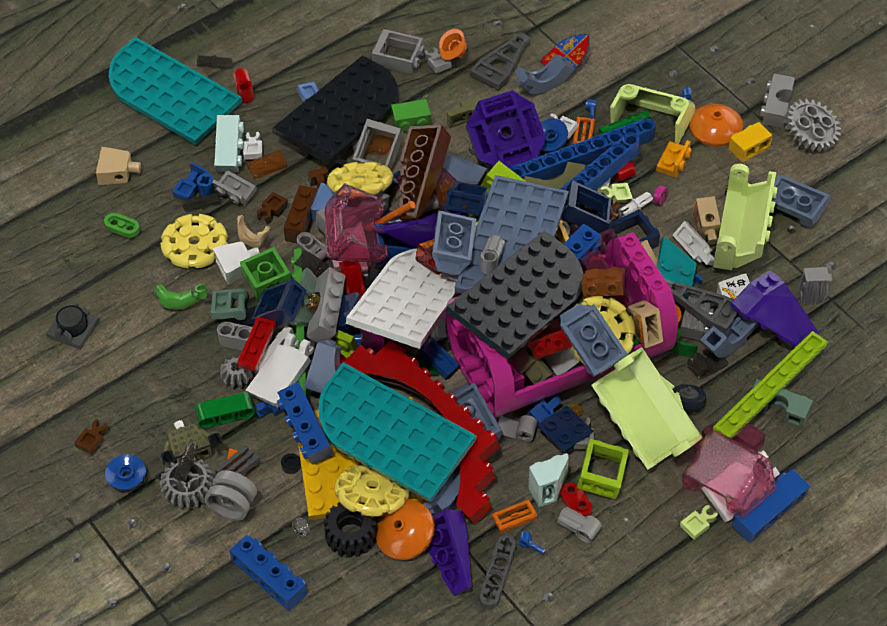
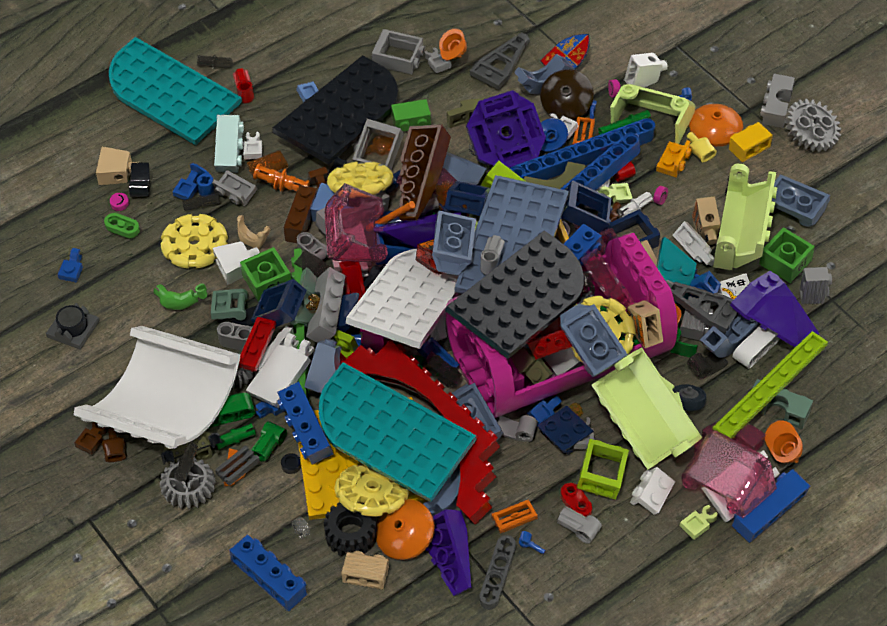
(71, 269): none -> blue plate
(114, 447): none -> reddish brown piece
(119, 201): none -> dark pink tile
(122, 466): blue dish -> none
(140, 180): none -> black panel
(167, 390): none -> white panel
(230, 495): light grey wheel -> none
(236, 436): none -> green pin
(270, 437): none -> green piece
(272, 205): reddish brown plate -> none
(280, 180): none -> orange piece
(365, 570): none -> tan brick
(448, 374): none -> clear smoke hinge
(547, 479): light aqua slope -> none
(572, 104): none -> dark brown dish
(603, 282): dark orange plate -> none
(613, 87): none -> dark pink tile
(644, 69): none -> white torso
(652, 490): none -> white bracket
(701, 147): none -> light yellow piece
(701, 282): none -> blue brick
(755, 346): none -> white beam
(784, 442): none -> orange piece
(787, 255): none -> bright green brick

